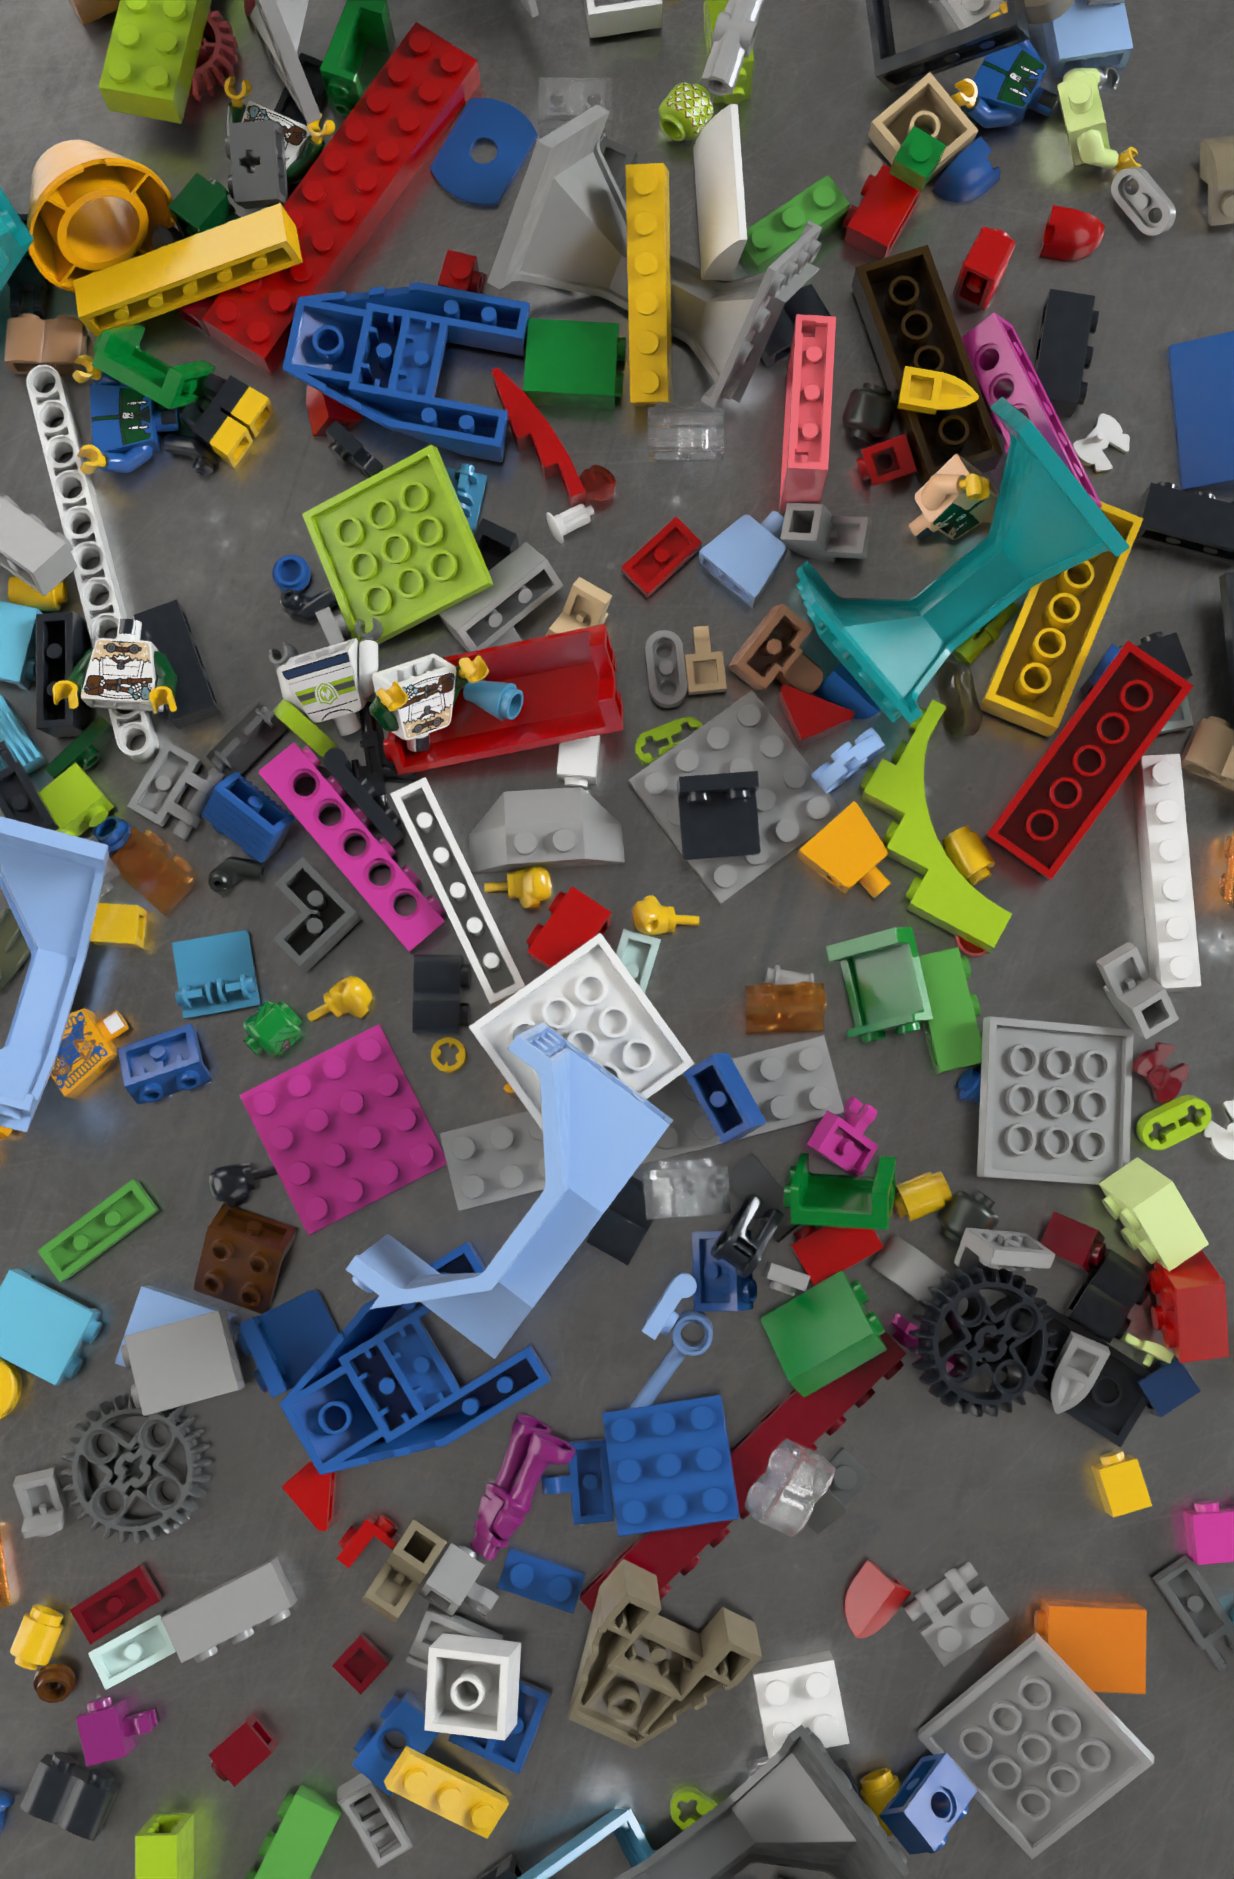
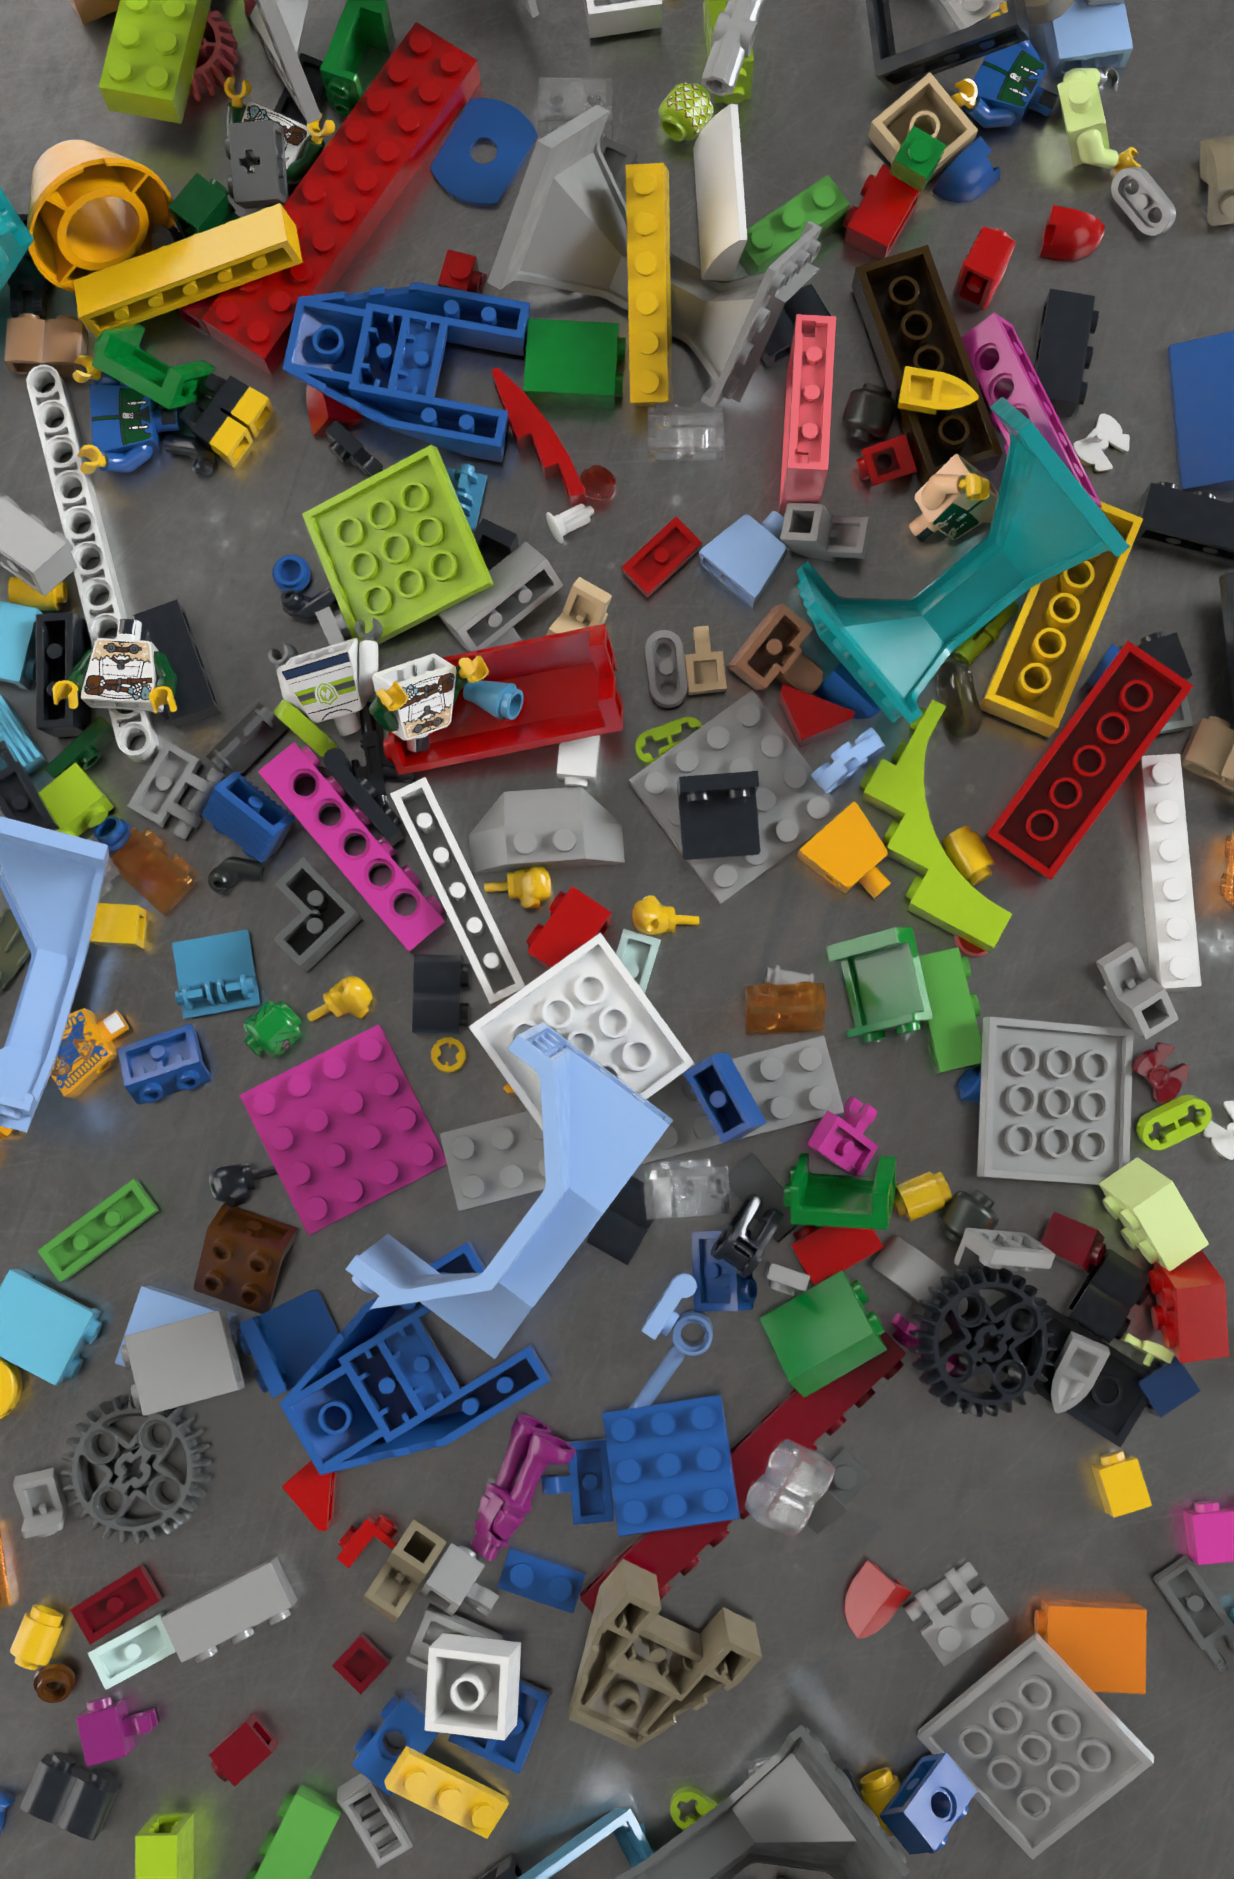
(800, 1693): white brick -> none

